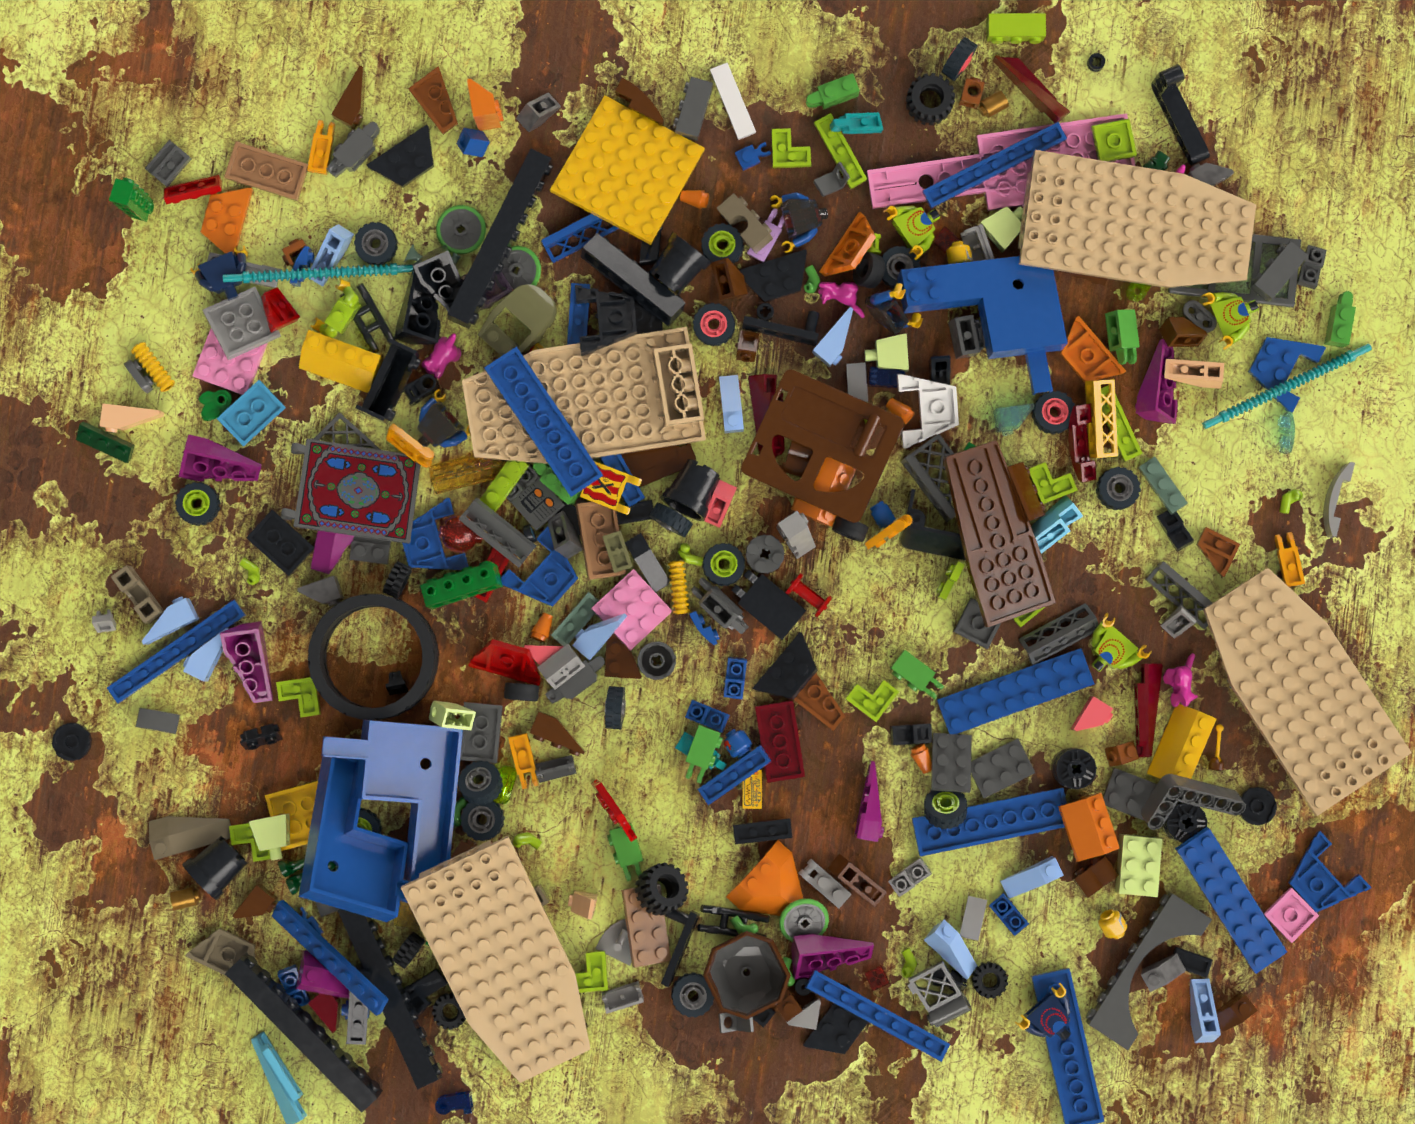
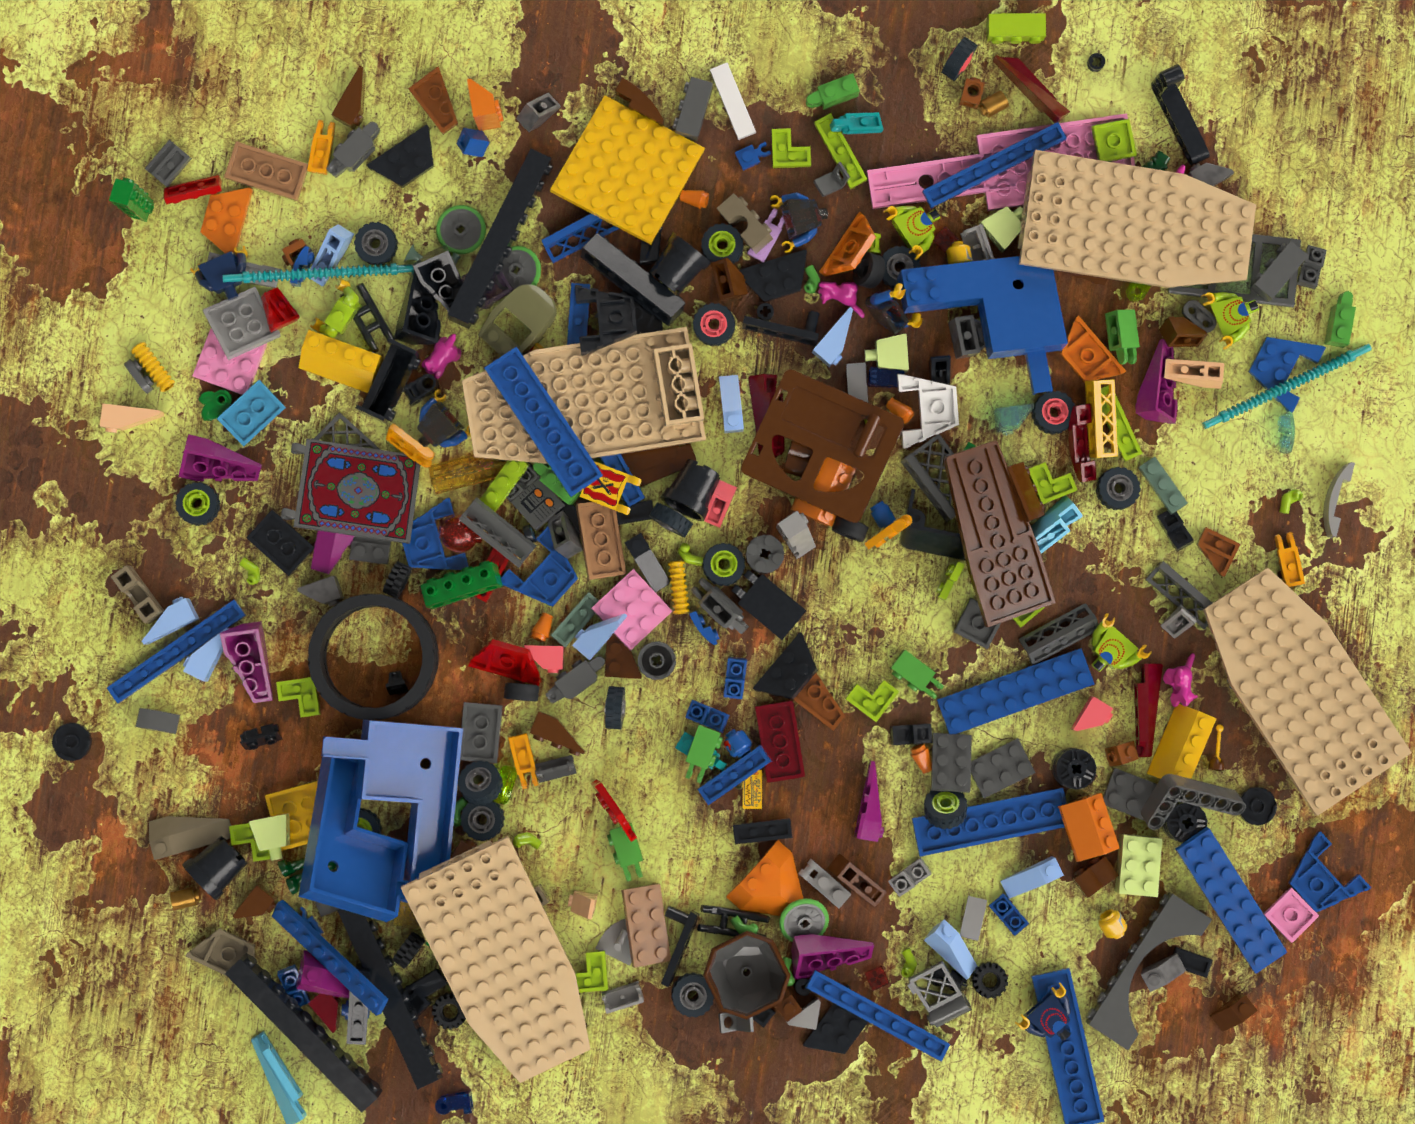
(104, 623): light grey tile -> none
(105, 442): dark green plate -> none
(444, 715): yellowish green torso -> none
(561, 666): light grey hinge -> none
(617, 551): olive hinge -> none
(674, 885): black tyre -> none
(747, 346): reddish brown bracket -> none
(808, 595): red hose -> none
(935, 84): black tyre -> none
(1203, 1012): light blue slope -> none

